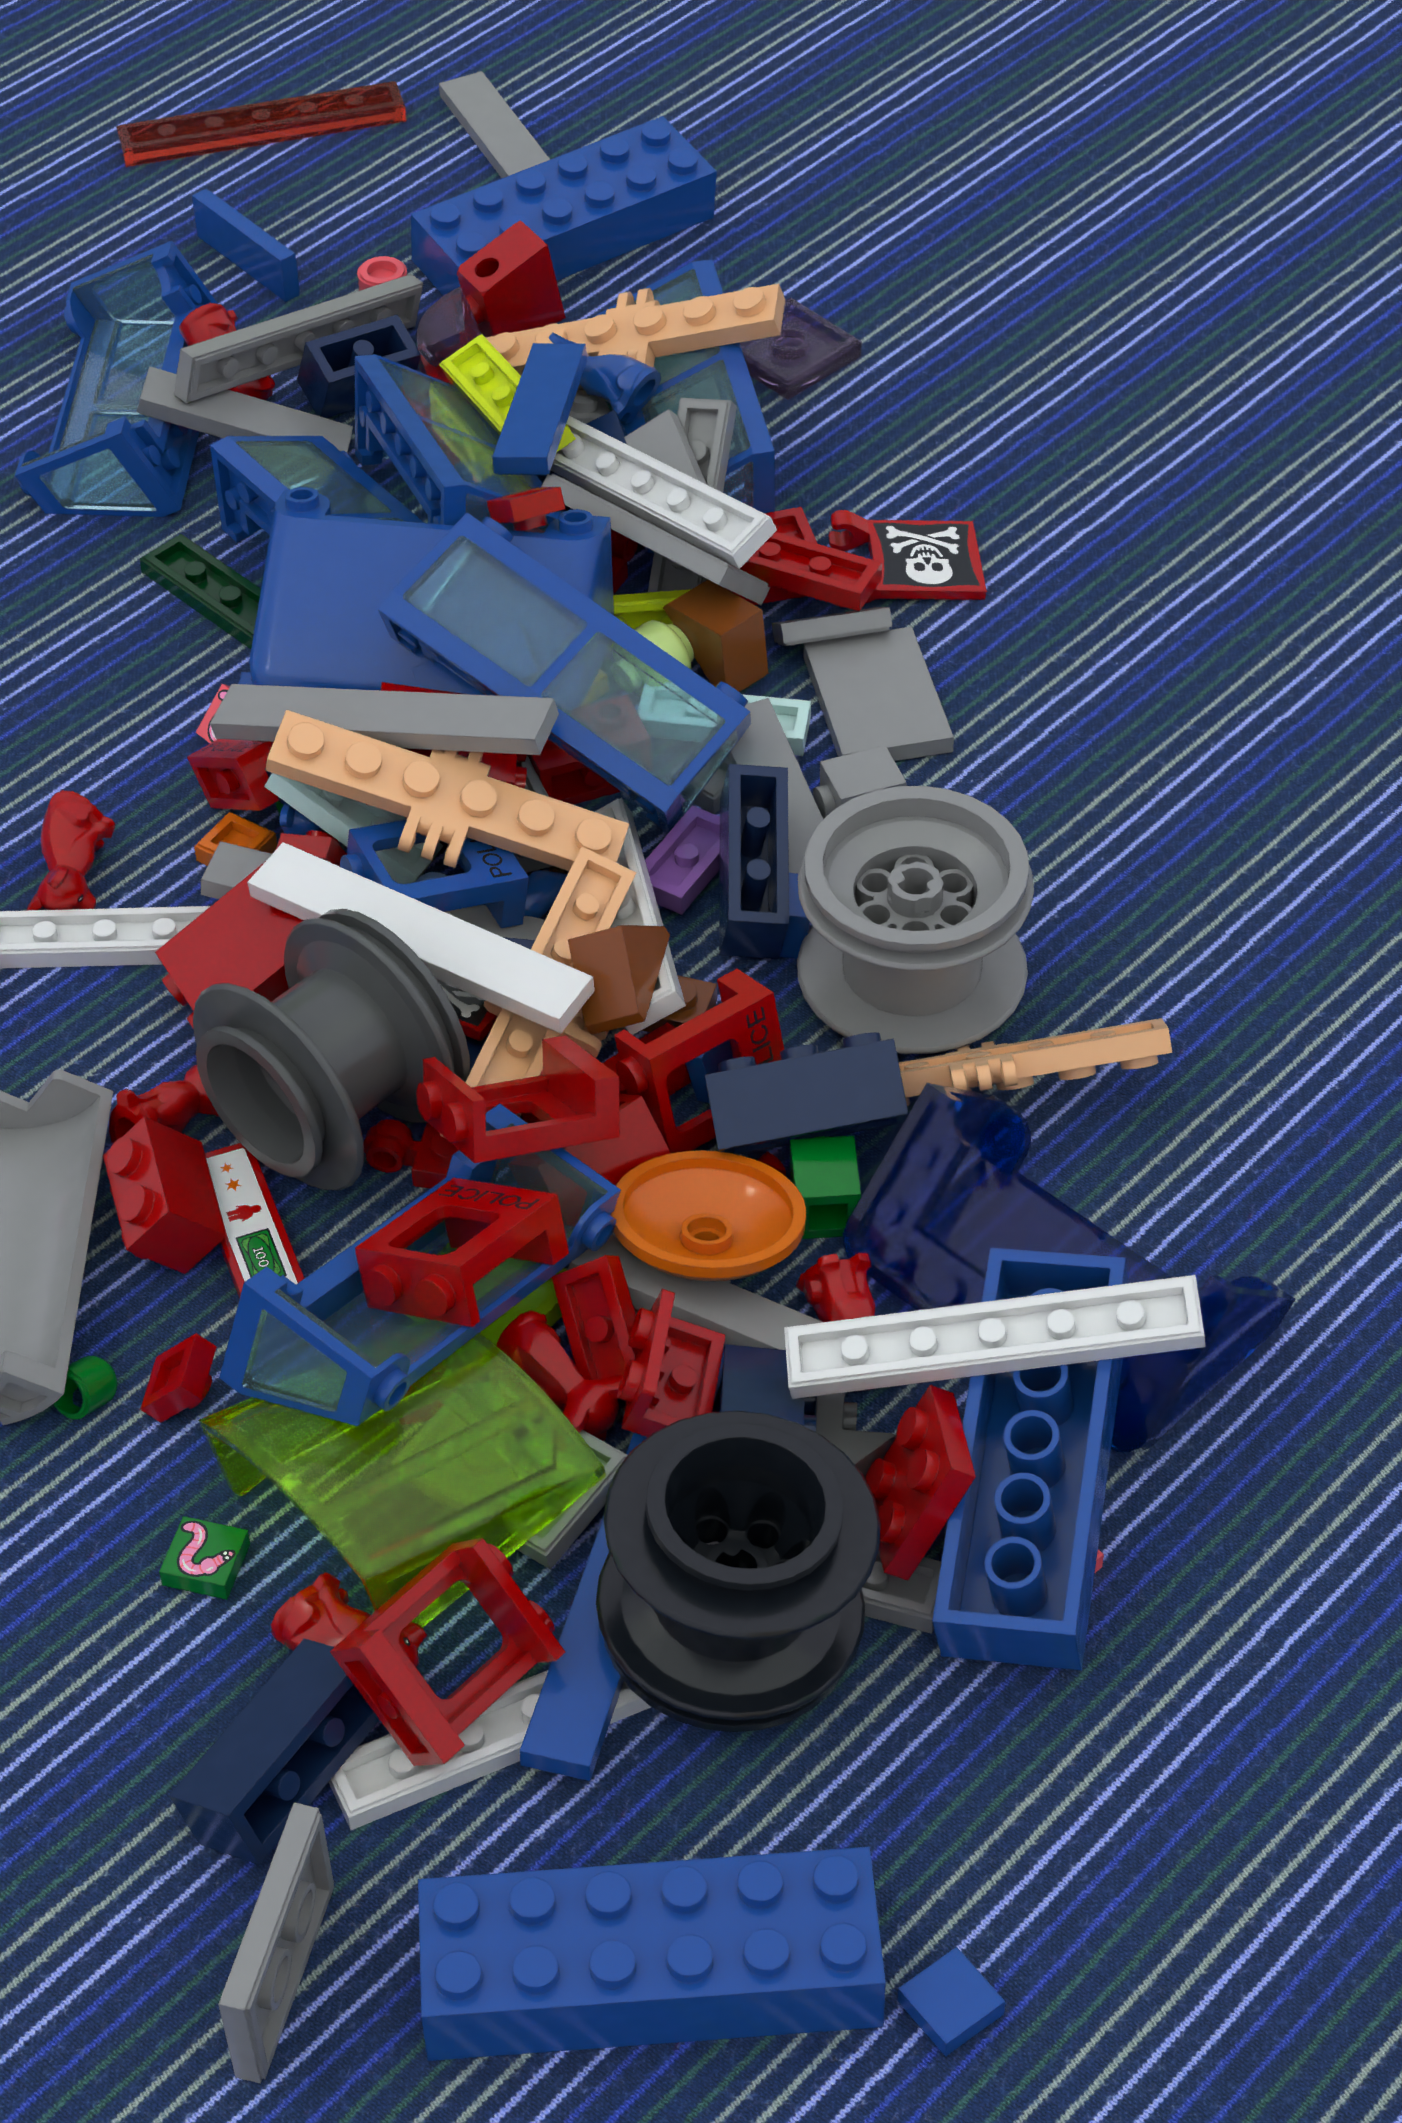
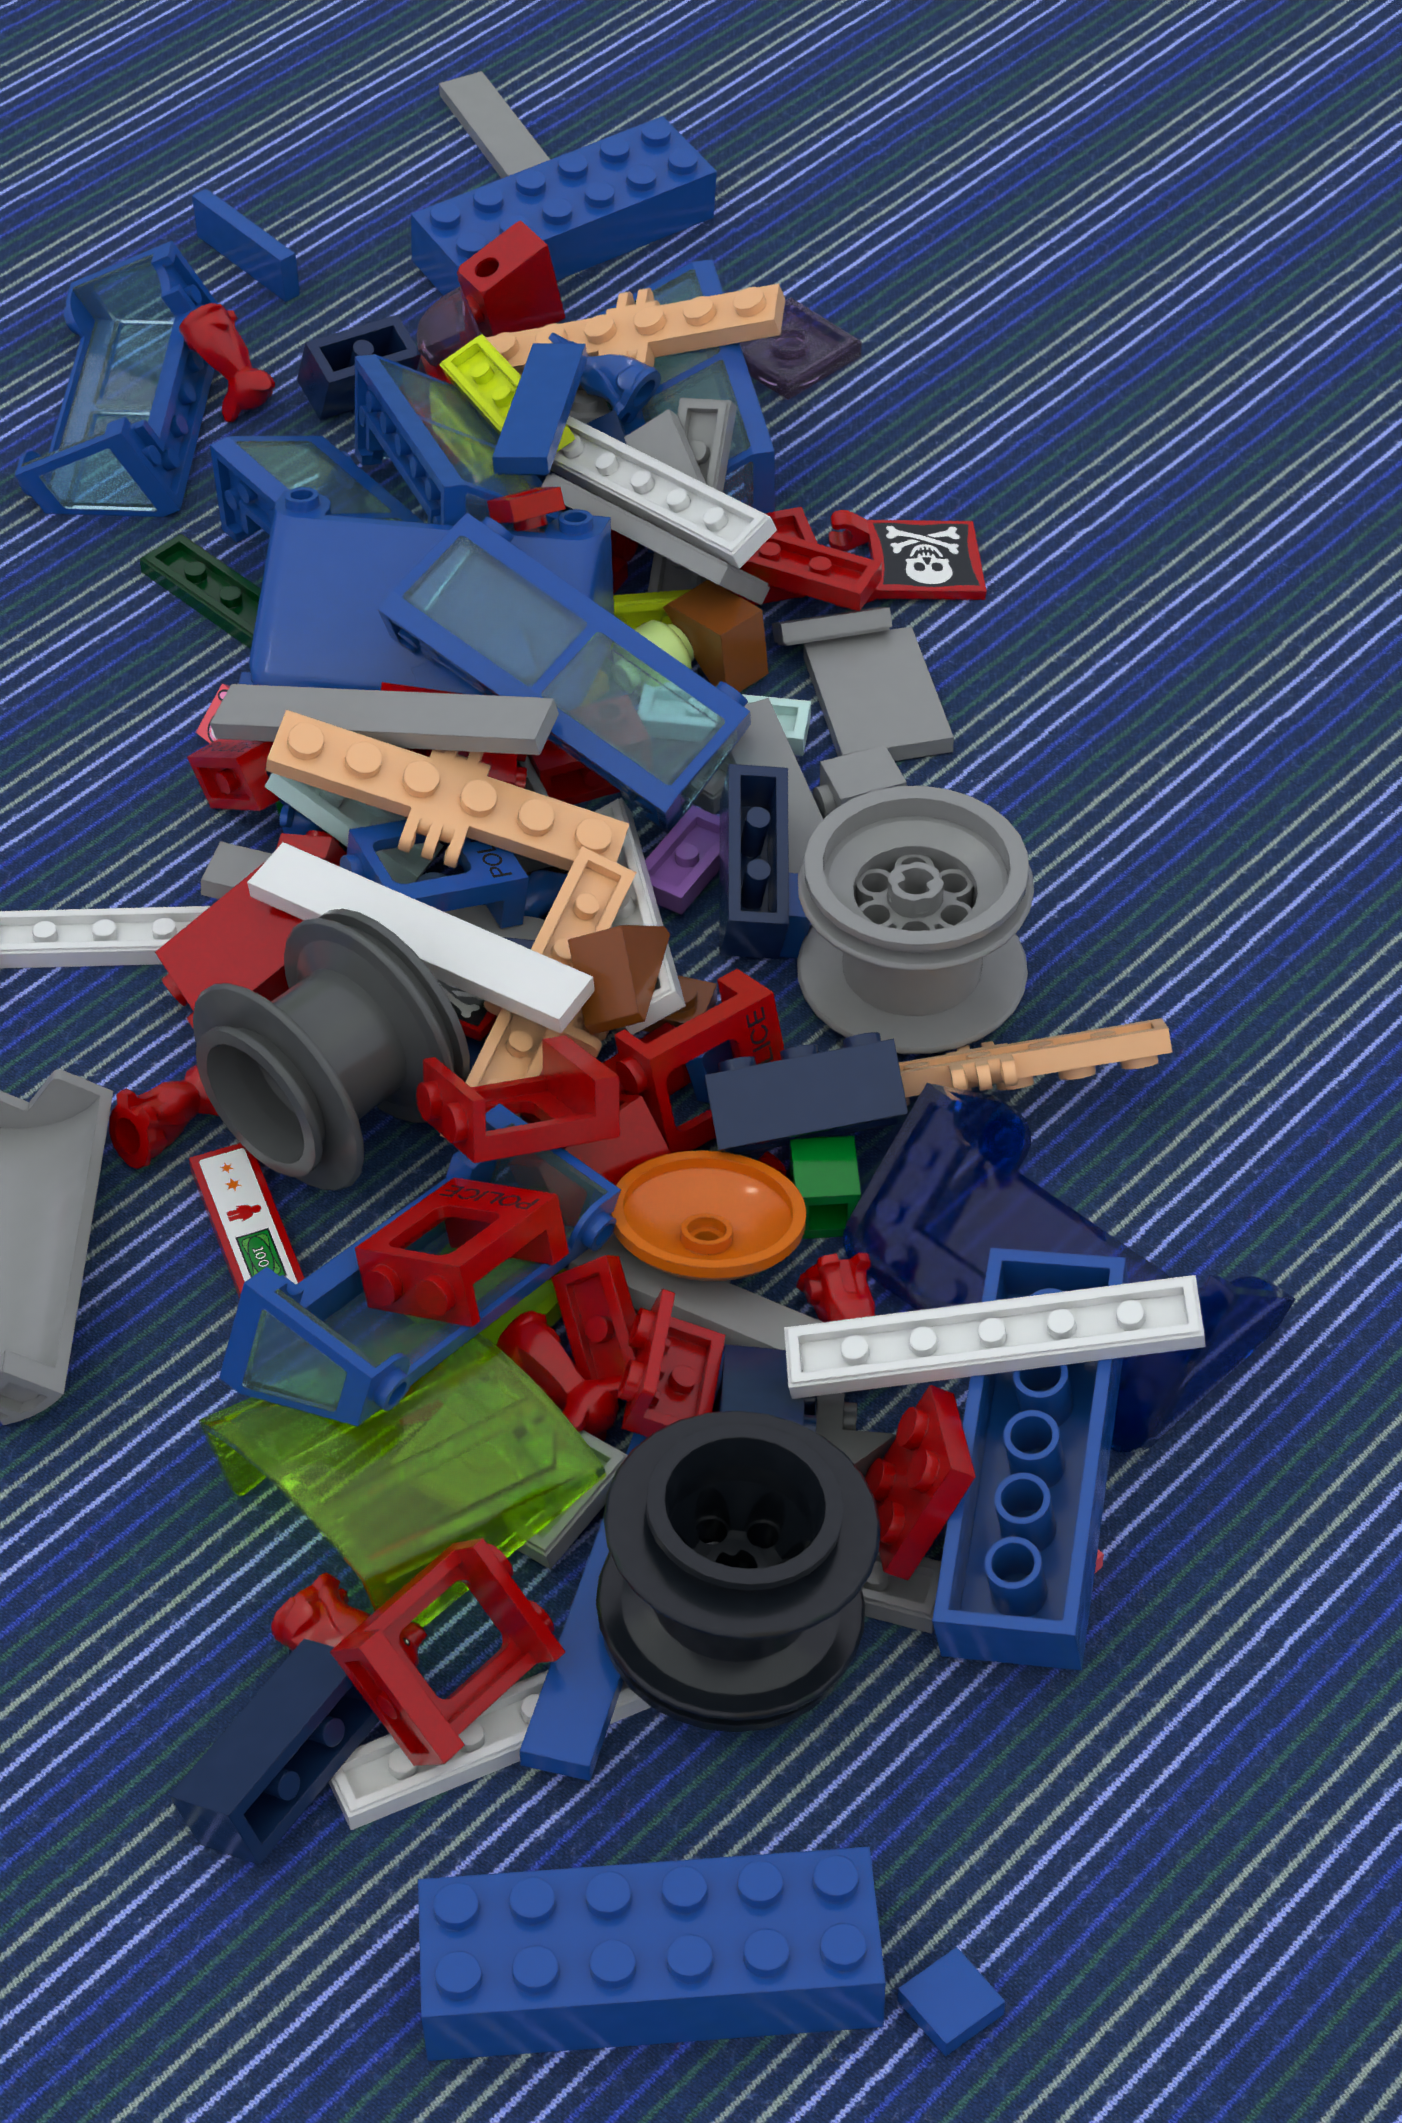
(68, 842): red animal -> none
(96, 1382): green piece -> none
(164, 1195): red brick -> none
(179, 1378): red plate -> none
(204, 1557): green tile -> none
(234, 413): light grey tile -> none
(235, 831): orange tile -> none
(261, 123): clear red tile -> none
(277, 1944): light grey tile -> none
(280, 342): light grey tile -> none
(379, 270): coral tile -> none
(392, 1145): red plate -> none

